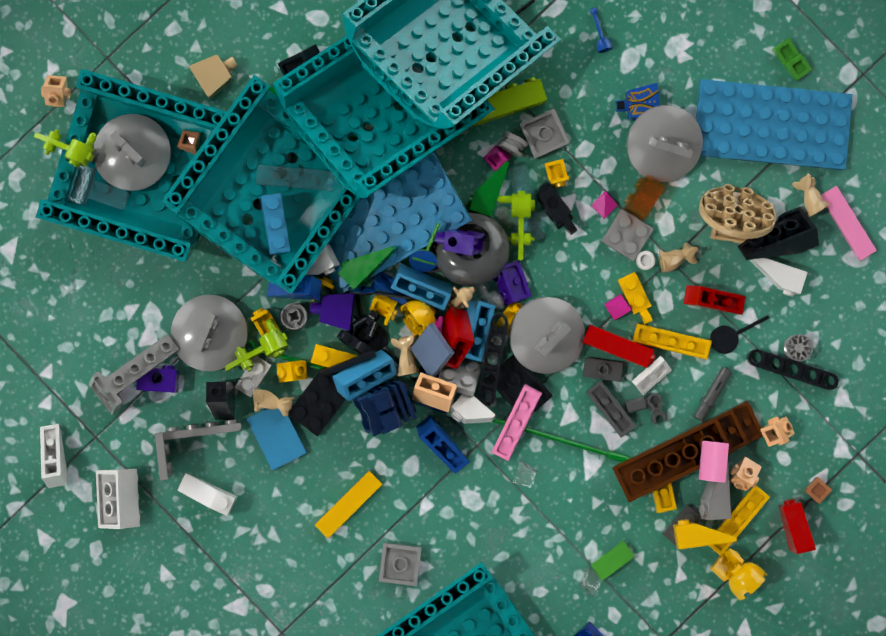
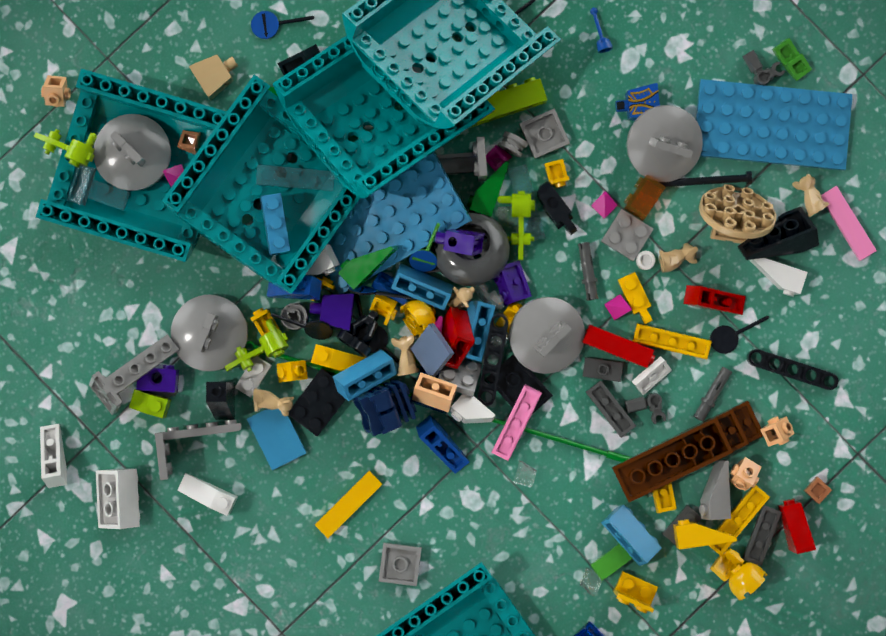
(150, 403): none -> lime slope
(173, 173): none -> dark pink slope
(266, 24): none -> blue piece
(314, 329): none -> black piece
(348, 363): black bar -> none
(467, 162): none -> light grey bracket
(588, 272): none -> dark grey pin
(631, 535): none -> dark azure brick
(635, 591): none -> yellow bracket
(713, 461): bright pink brick -> none
(747, 177): none -> black bar
(755, 66): none -> dark grey bar
(761, 535): none -> dark grey plate
(797, 347): light grey wheel -> none

